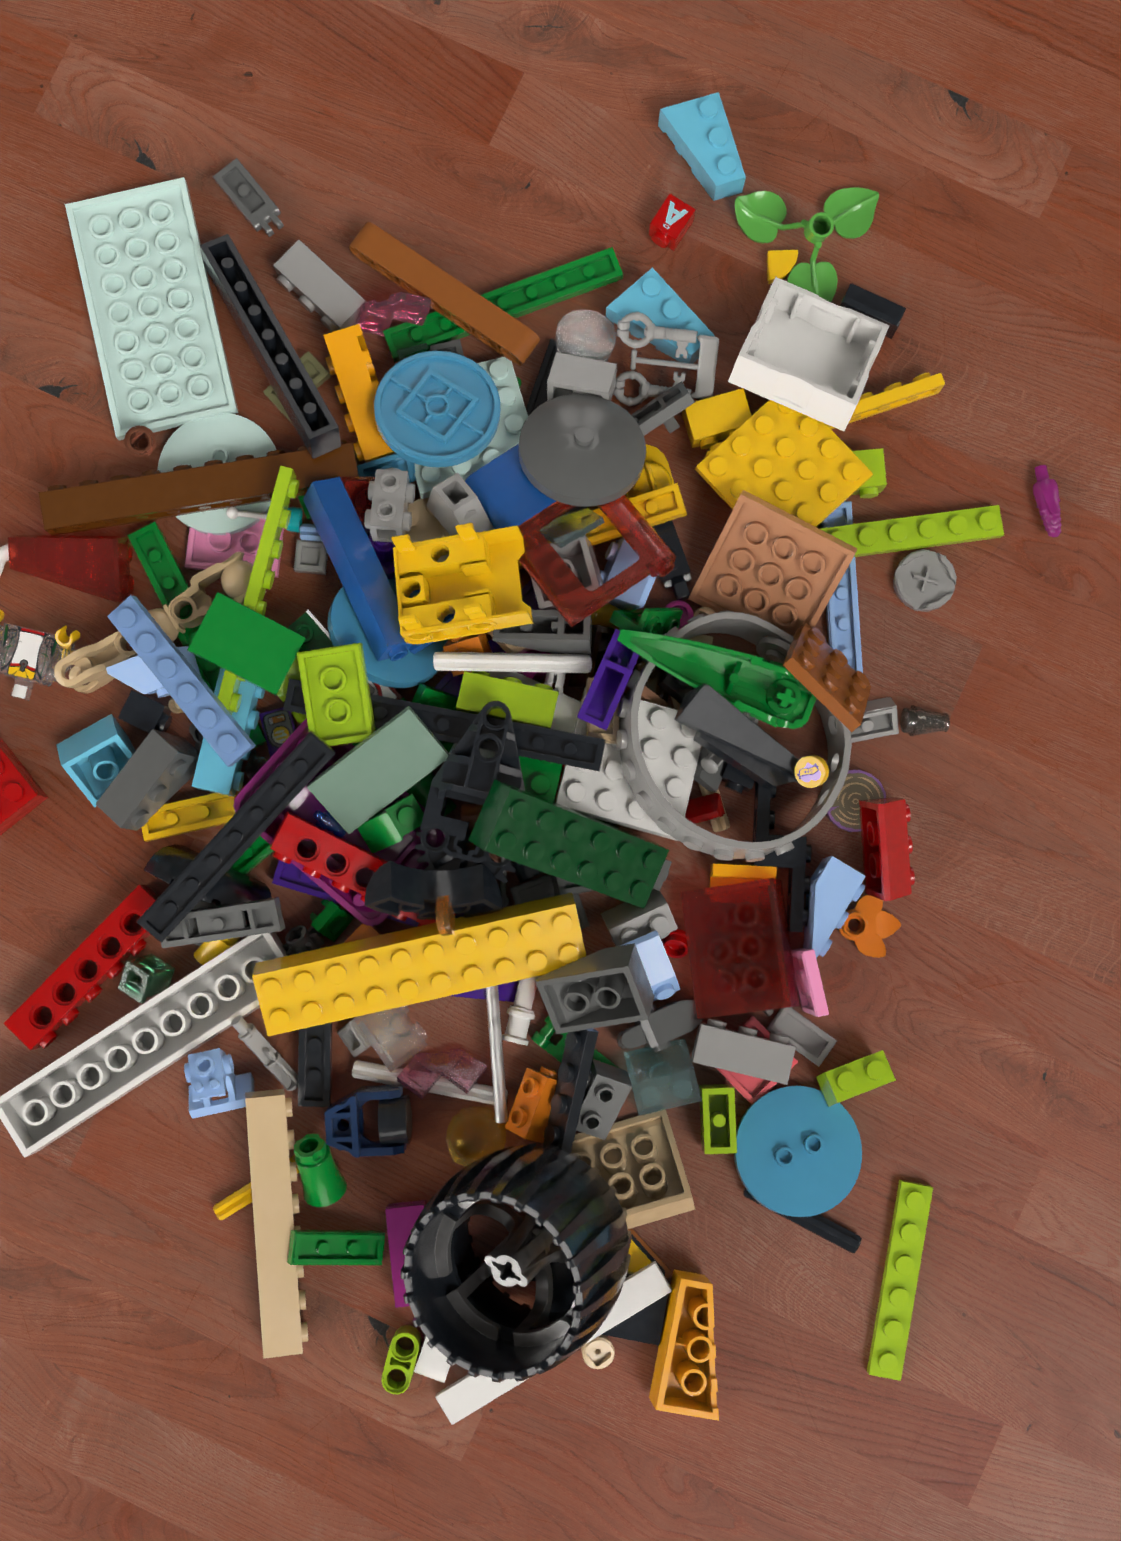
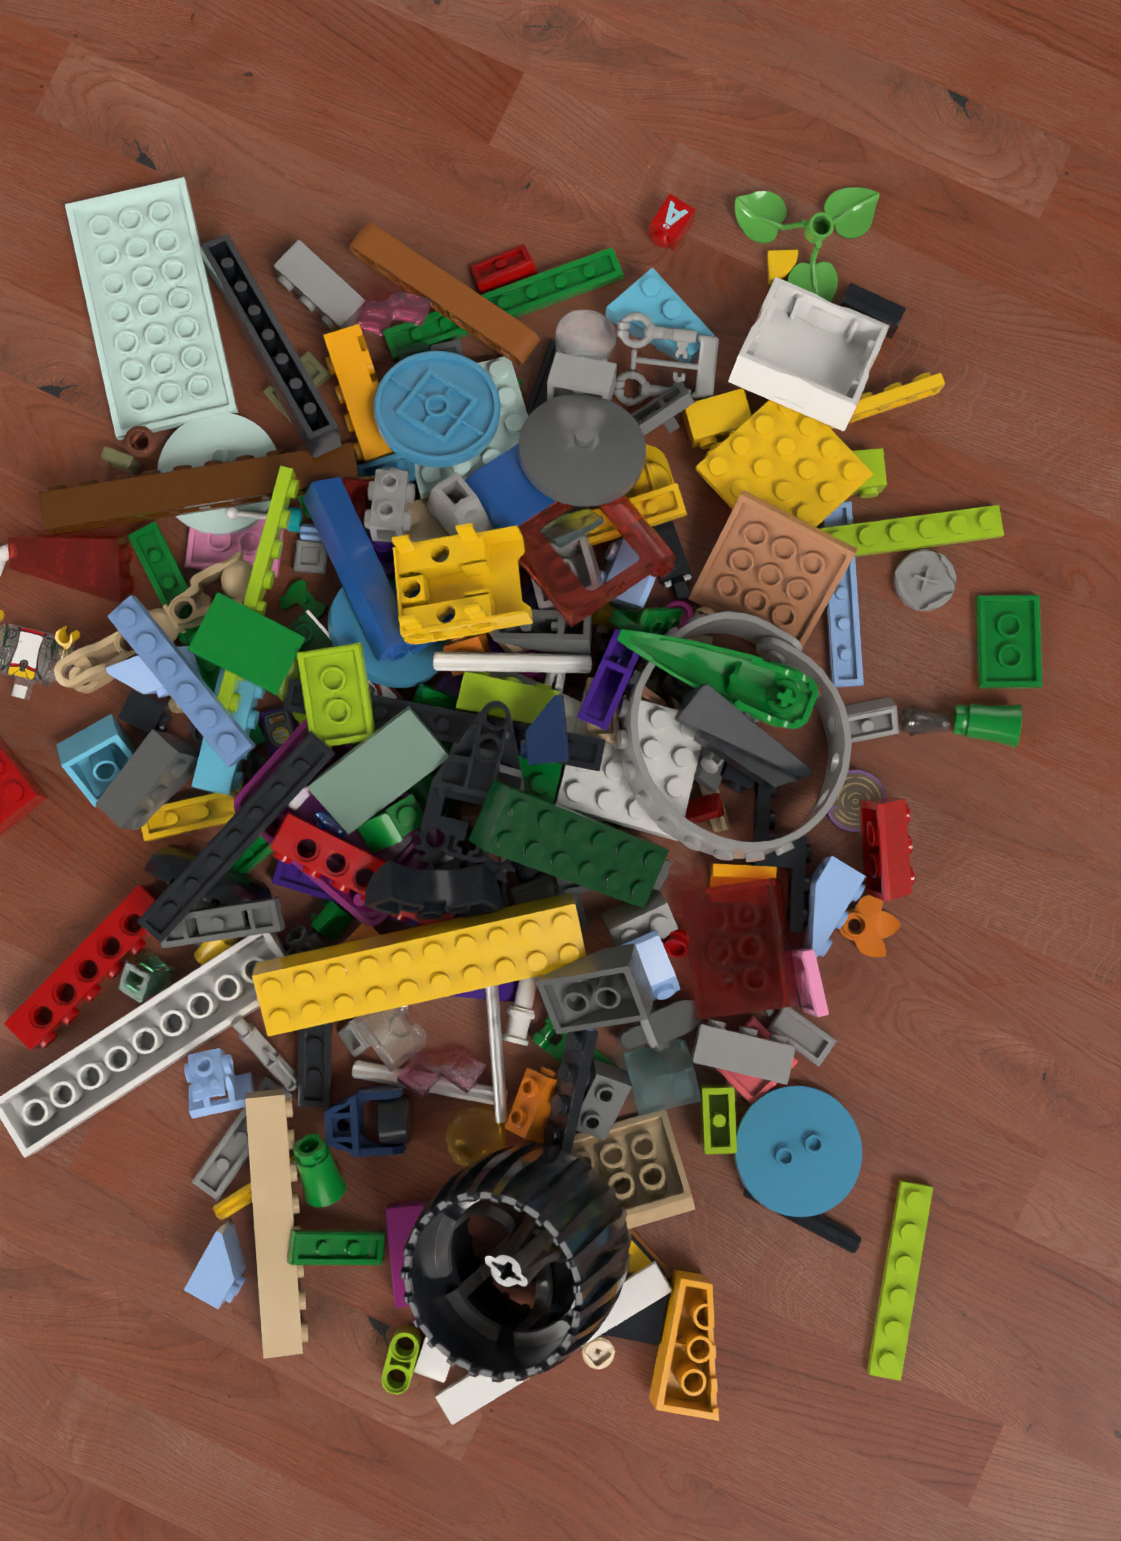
(120, 460): none -> olive tile
(220, 1268): none -> light blue slope
(230, 1152): none -> light grey tile
(248, 197): dark grey hinge -> none
(299, 594): none -> green piece
(445, 916): clear orange tile -> none
(503, 269): none -> red slope
(547, 736): none -> dark blue slope
(706, 143): medium azure wedge -> none
(811, 771): yellow tile -> none
(828, 676): dark orange plate -> none
(855, 1078): lime brick -> none
(989, 722): none -> green plant
(1008, 641): none -> green tile
(1047, 499): magenta piece -> none

